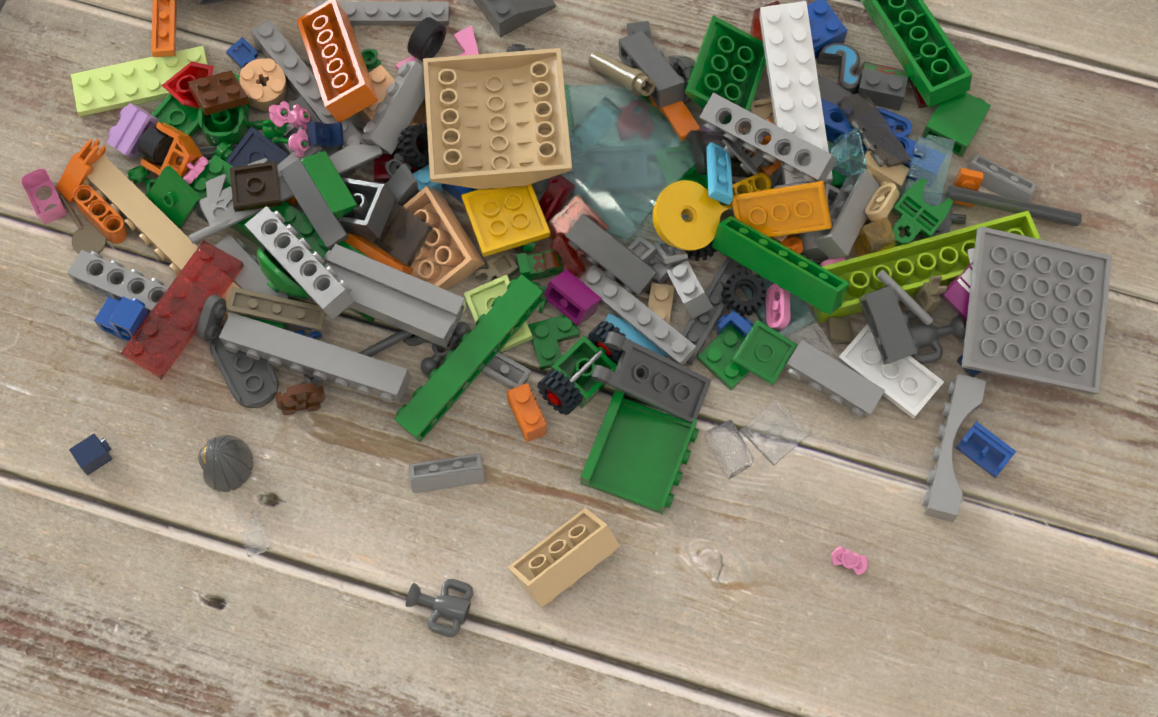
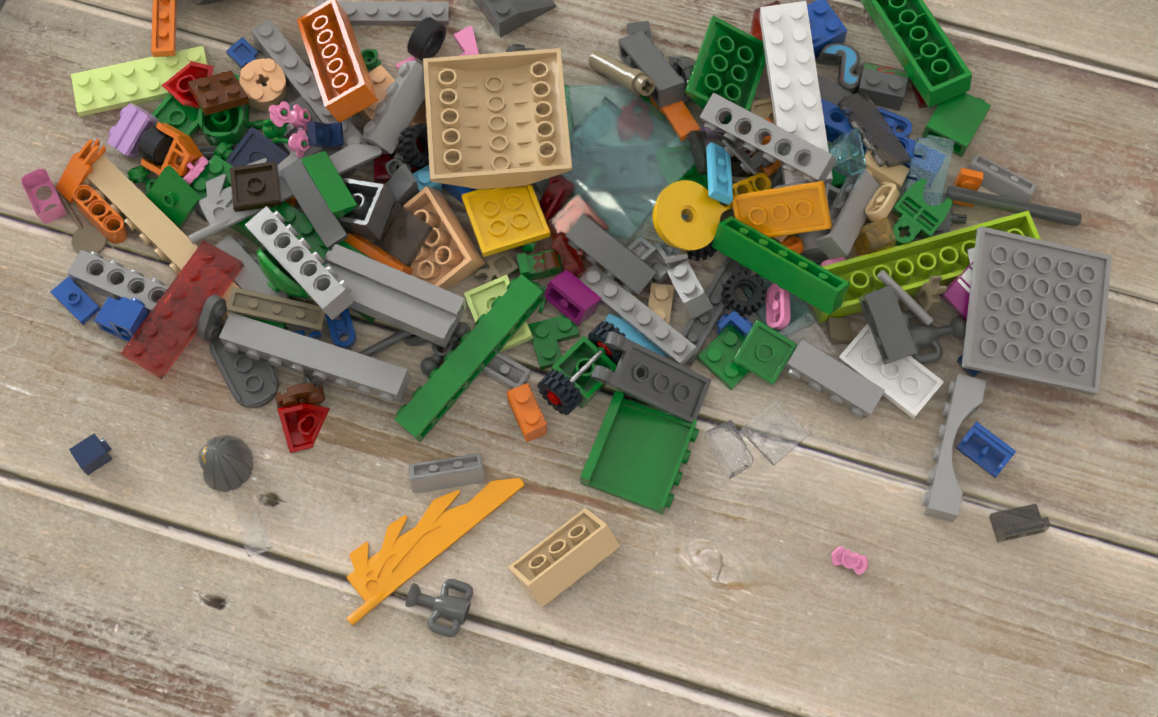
(75, 300): none -> blue plate
(302, 424): none -> red slope
(342, 328): none -> blue plate
(411, 552): none -> light orange animal
(1018, 523): none -> clear smoke panel

